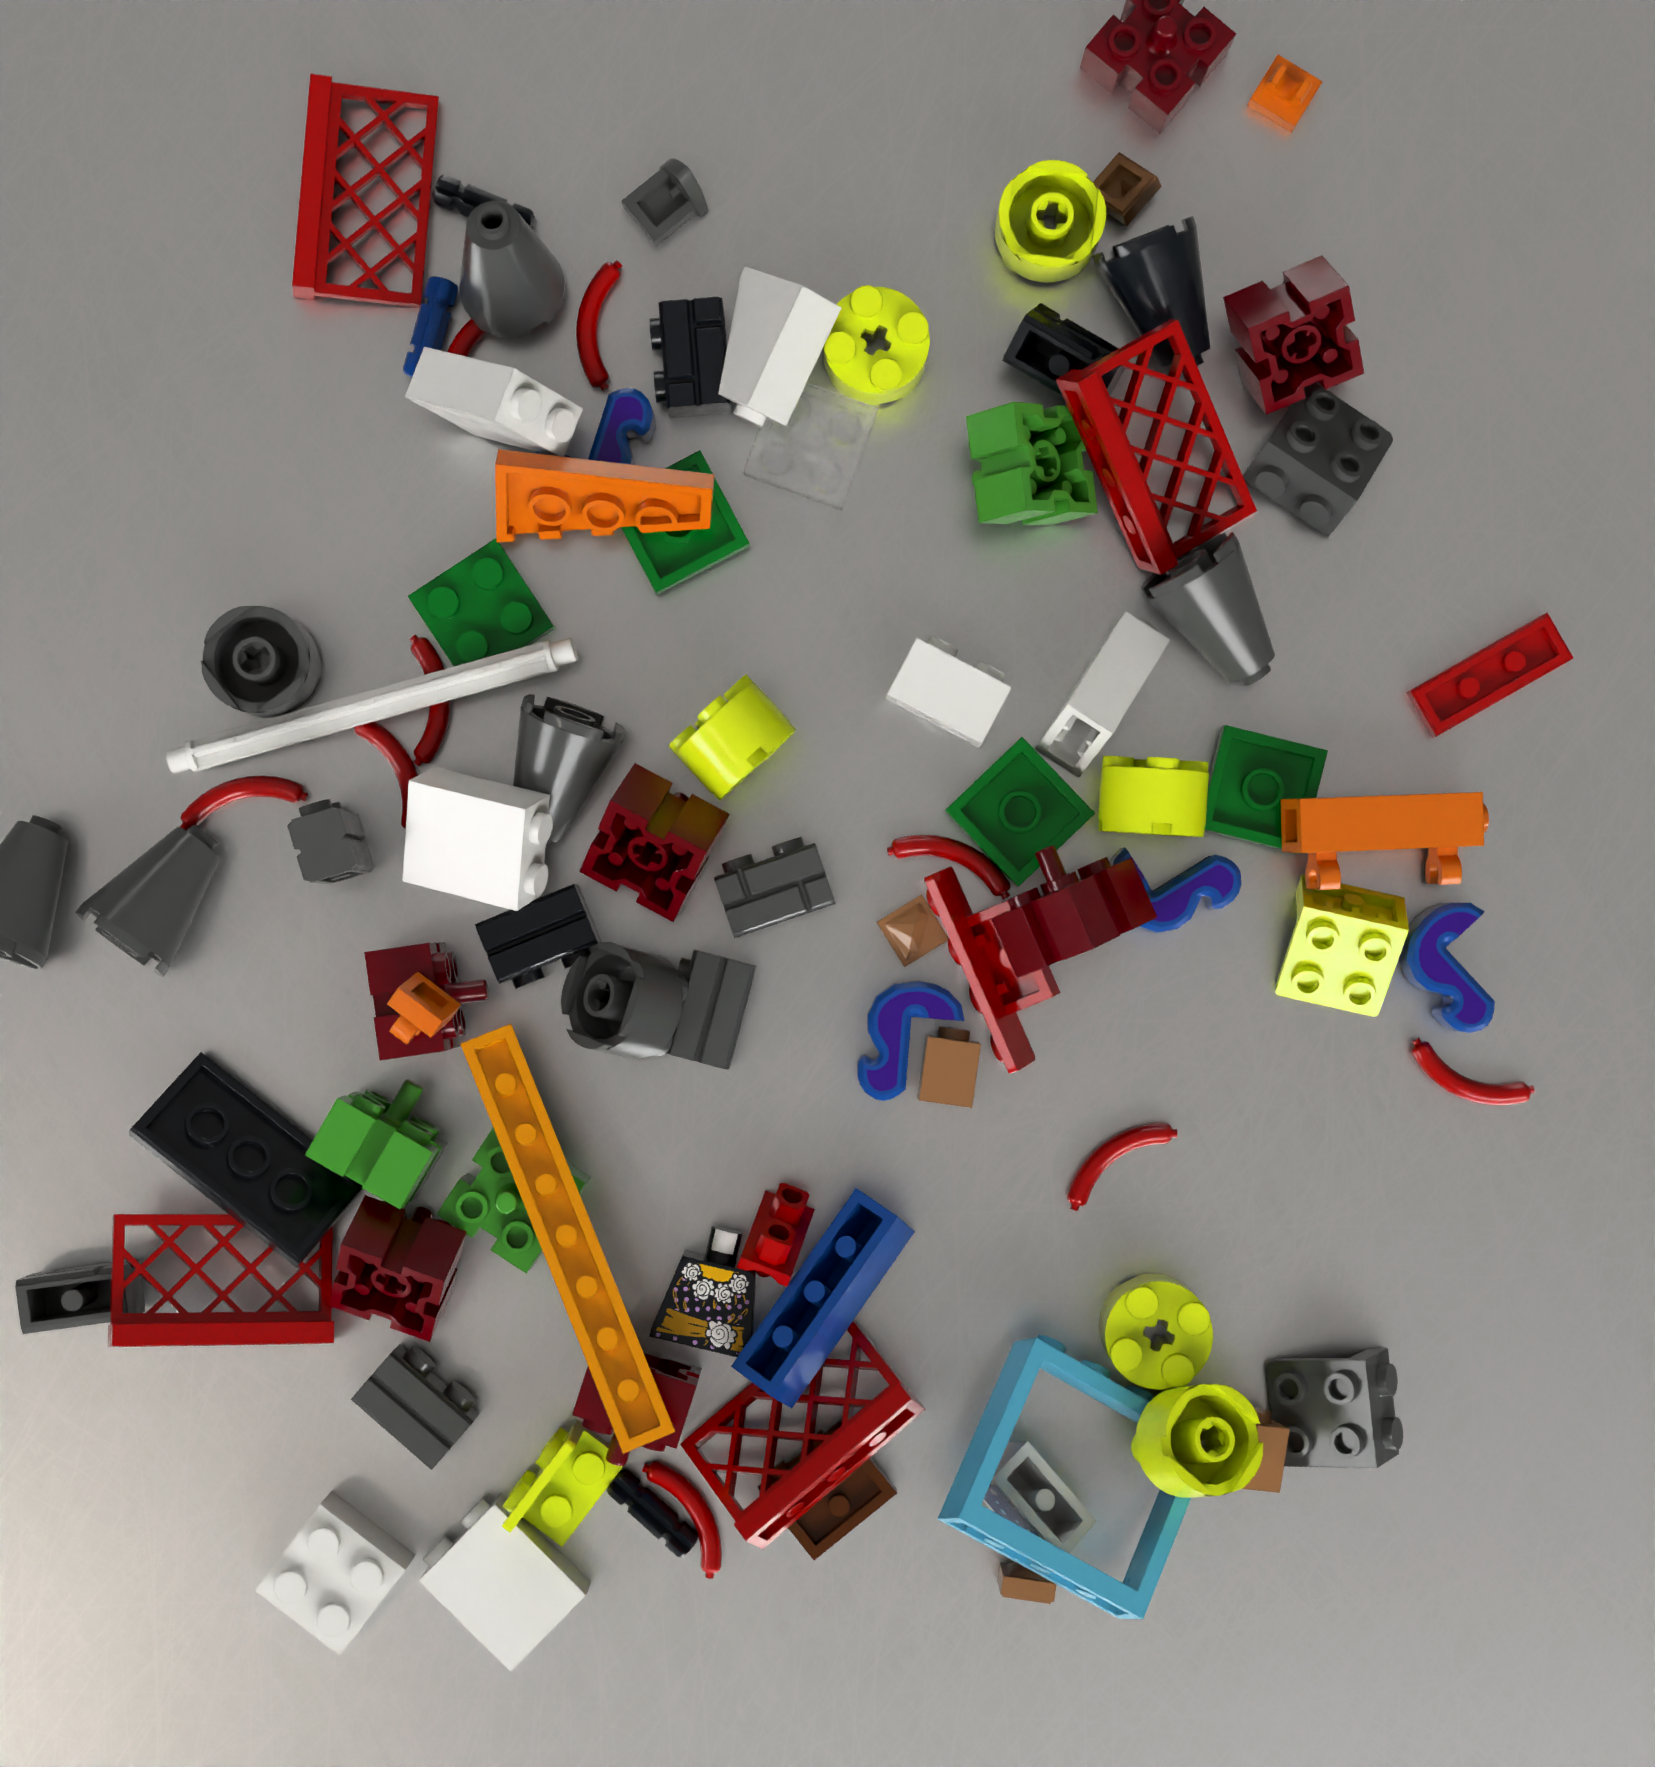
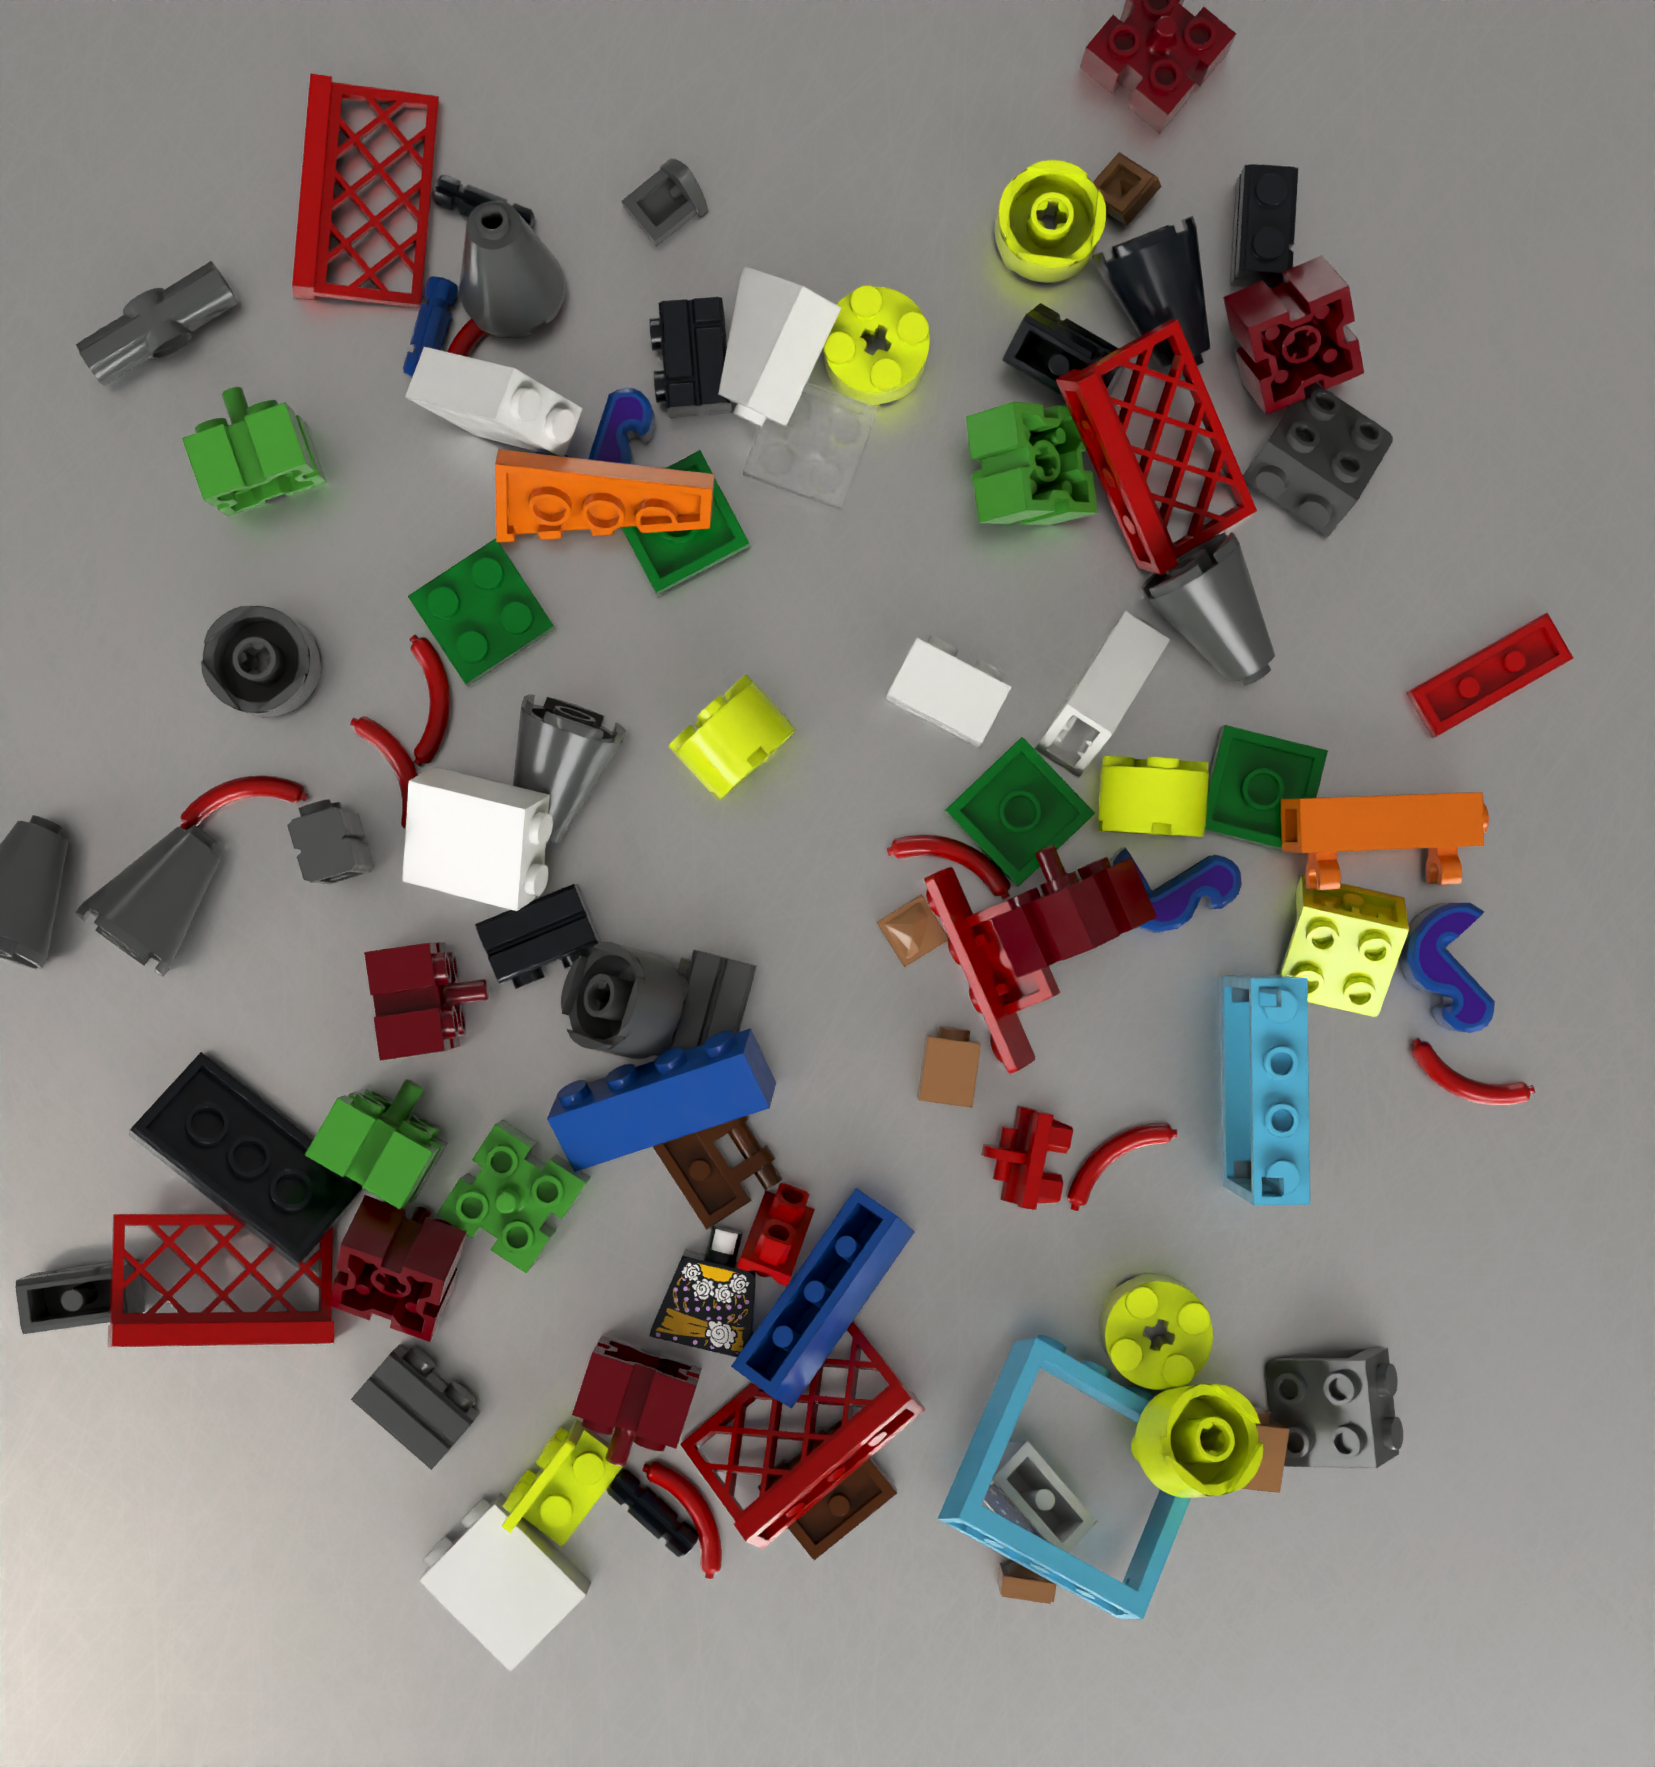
(157, 323): none -> dark grey piece
(255, 457): none -> bright green brick
(335, 1573): white brick -> none
(372, 705): white piece -> none
(421, 1008): orange tile -> none
(567, 1239): light orange plate -> none
(588, 321): red piece -> none
(654, 842): dark red brick -> none
(662, 1099): none -> blue brick
(707, 1177): none -> reddish brown plate
(773, 888): dark grey brick -> none
(890, 1031): animal -> none
(1023, 1156): none -> red hips
(1264, 224): none -> black brick
(1266, 1088): none -> medium azure window
(1284, 93): orange tile -> none

